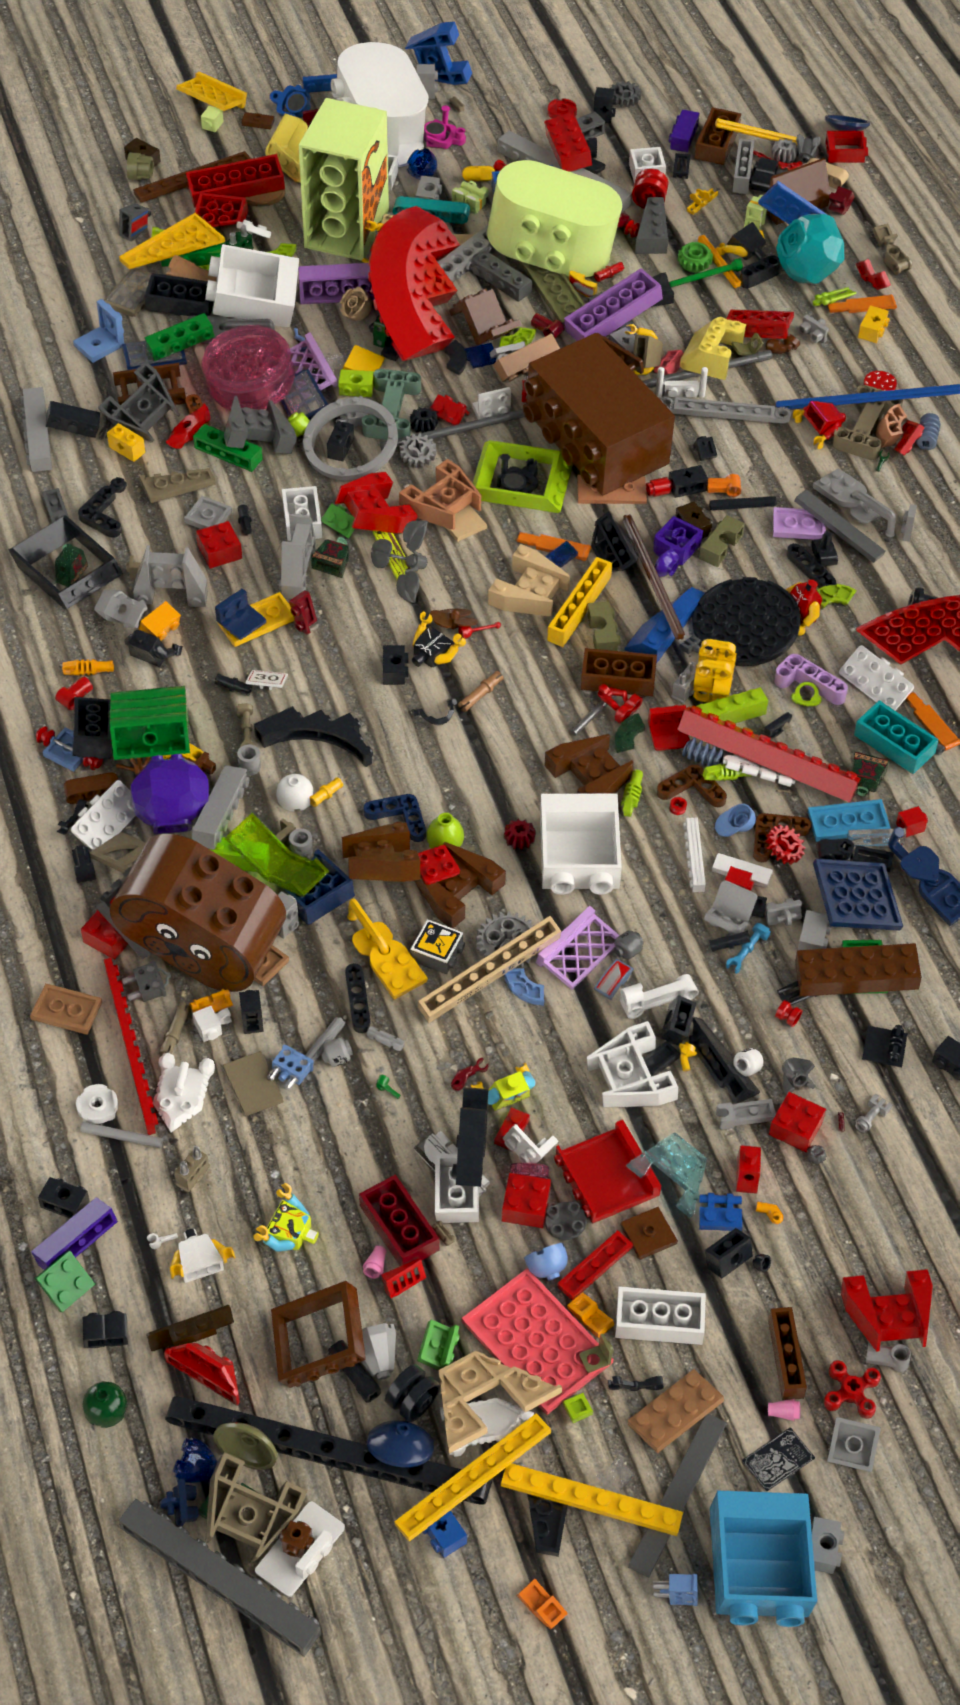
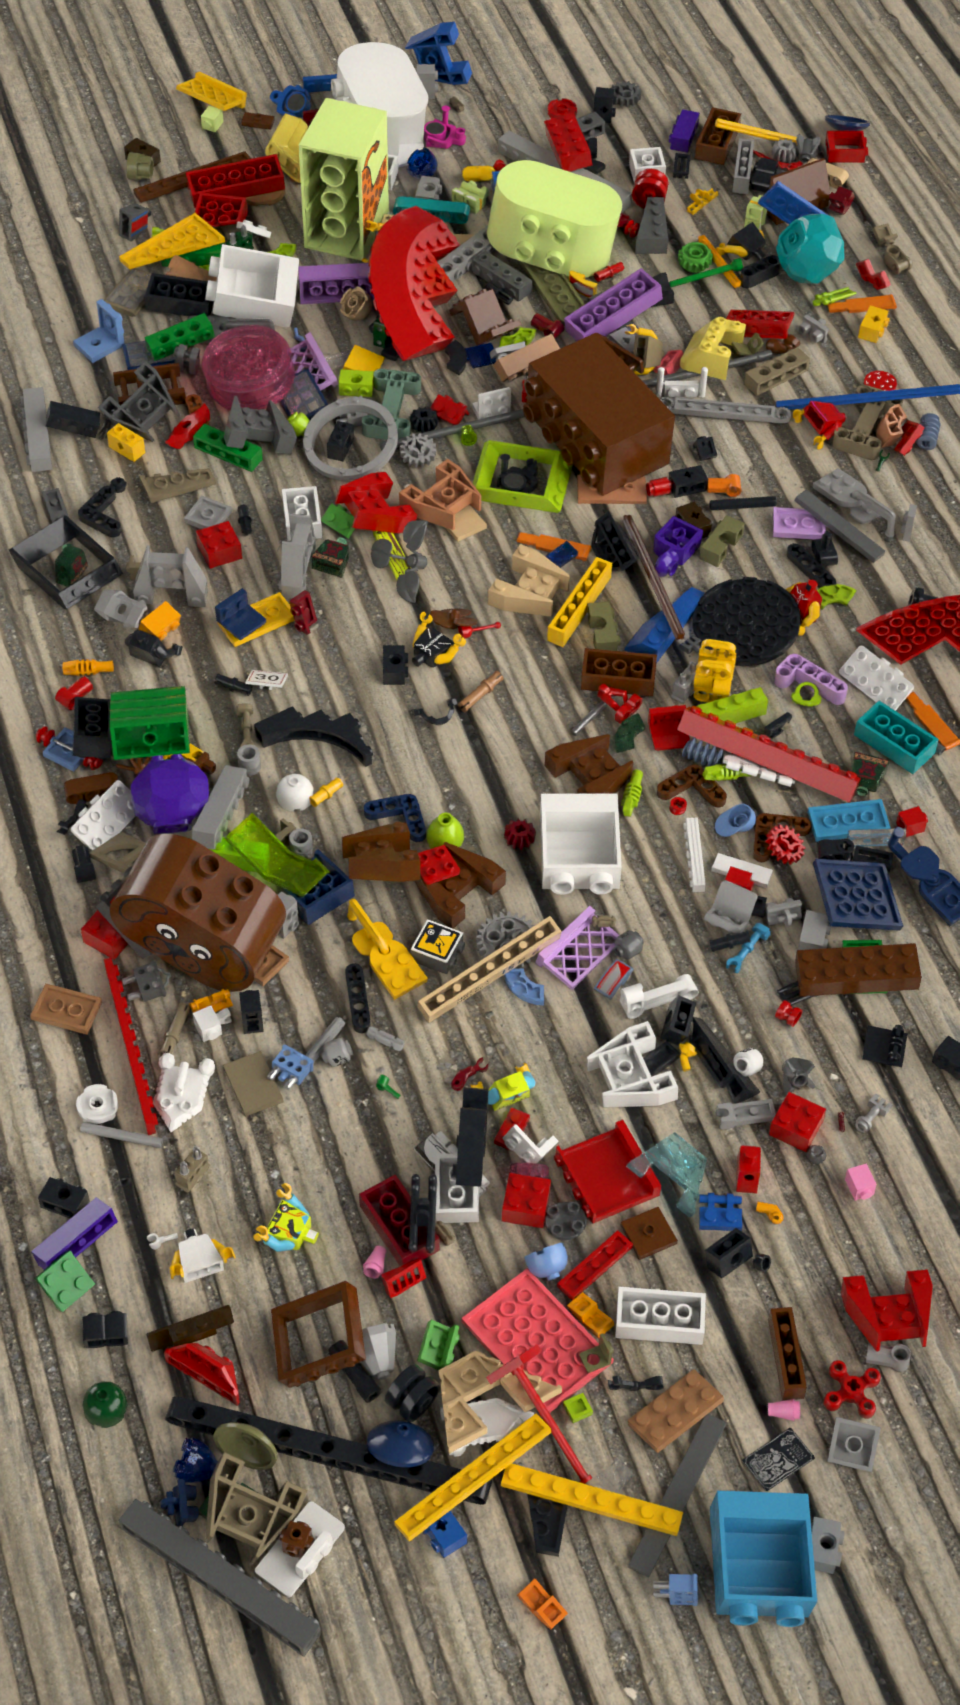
(181, 357): none -> dark grey brick
(423, 1213): none -> black piece
(470, 438): none -> clear neon green piece
(500, 294): none -> black axle
(516, 1367): none -> red tile
(603, 921): none -> dark tan piece
(776, 371): none -> dark tan brick
(860, 1182): none -> bright pink brick

